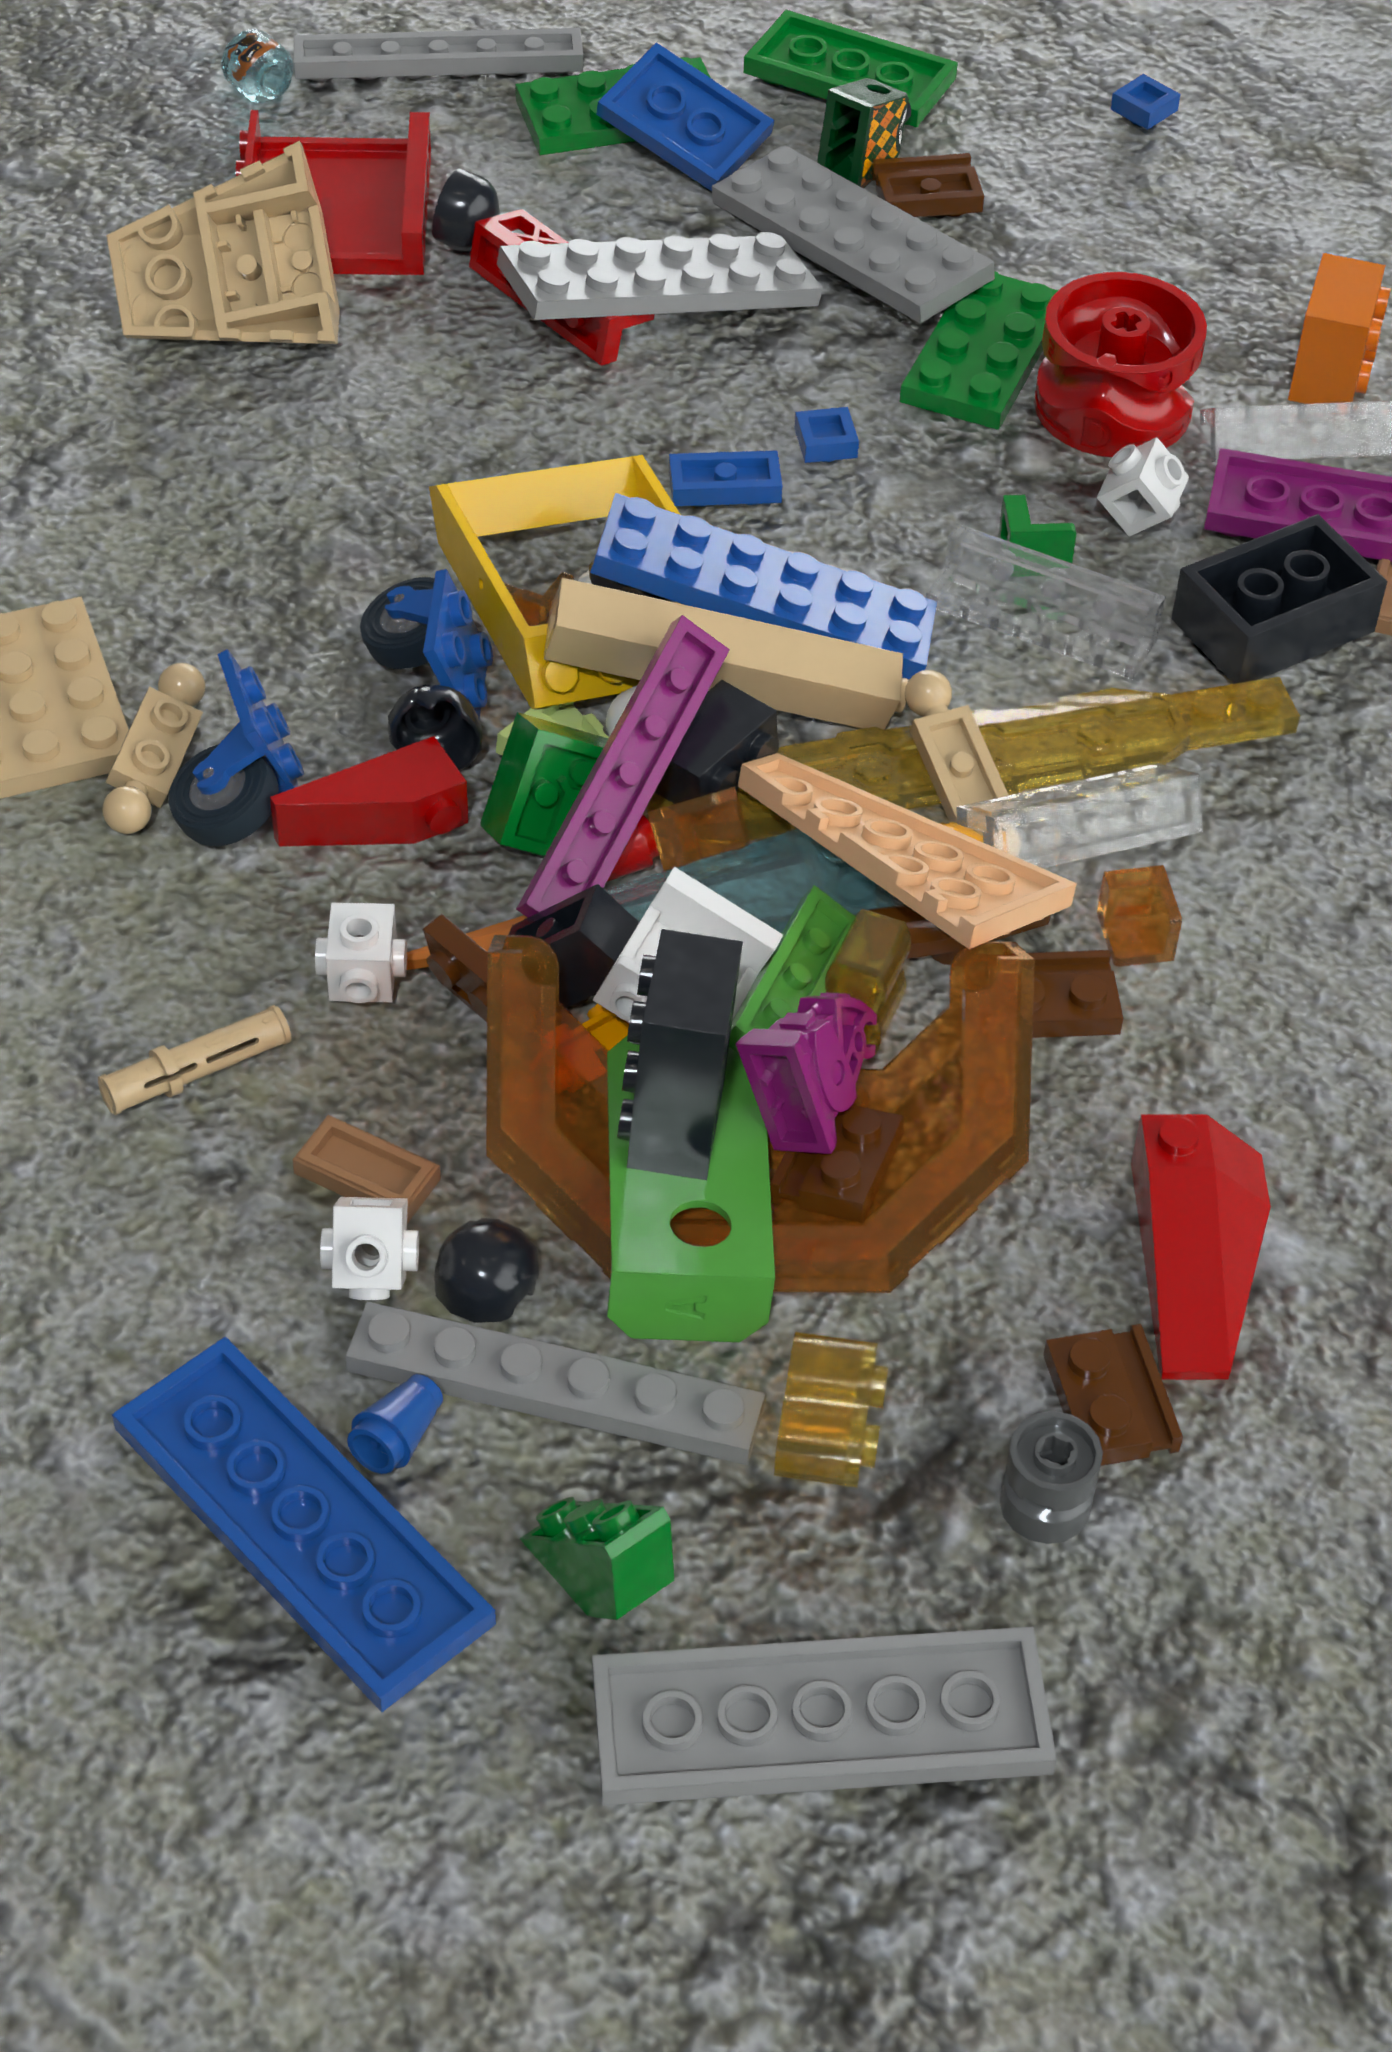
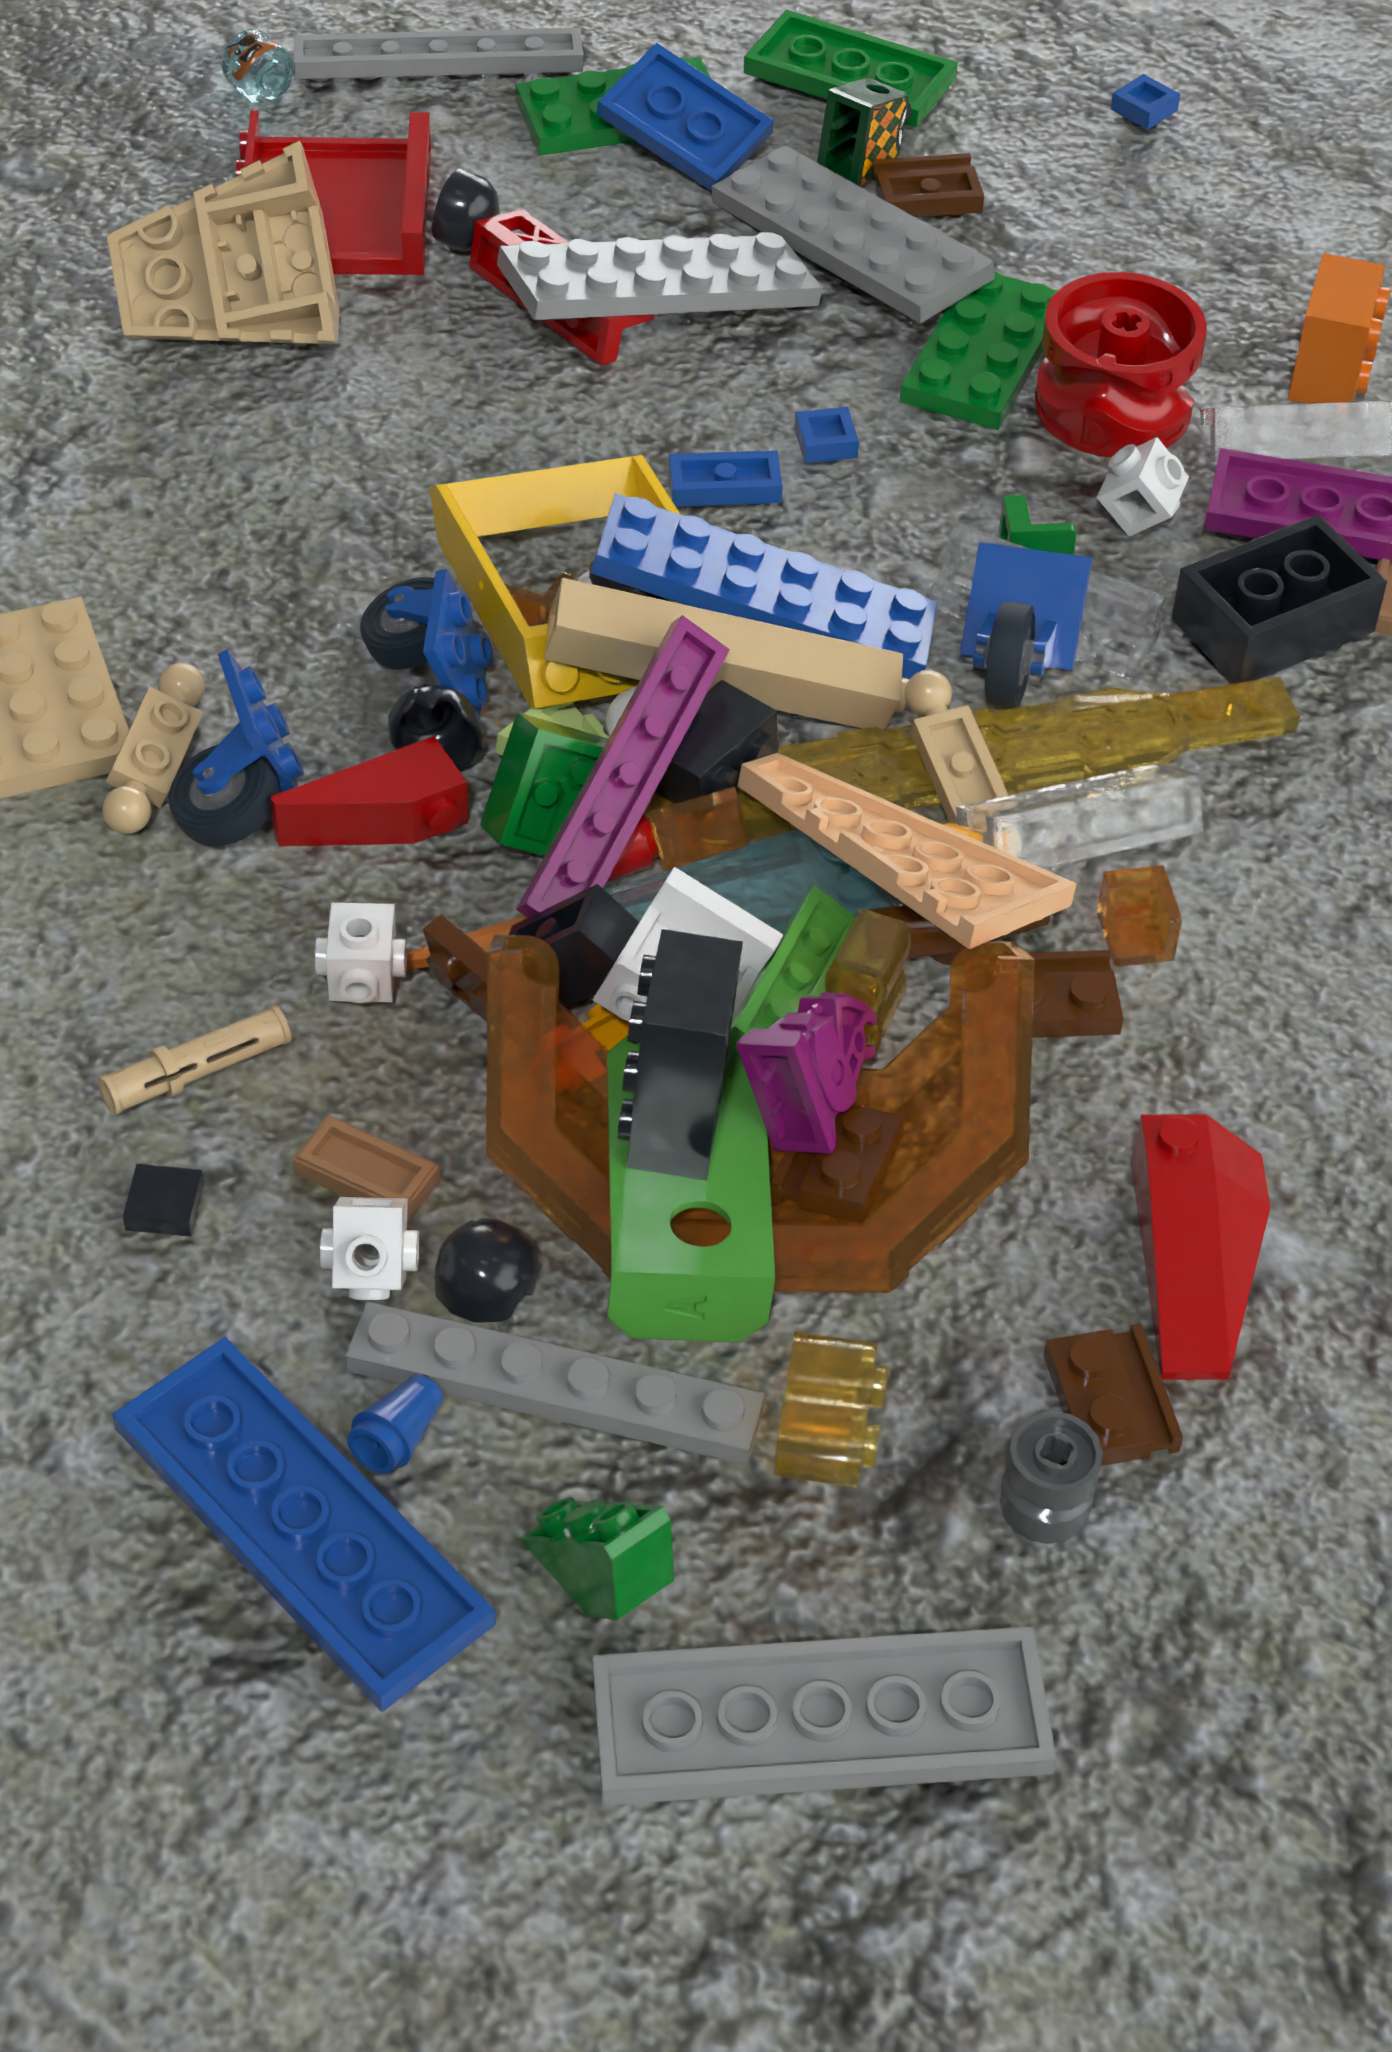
(163, 1200): none -> black tile
(1023, 616): none -> blue plate

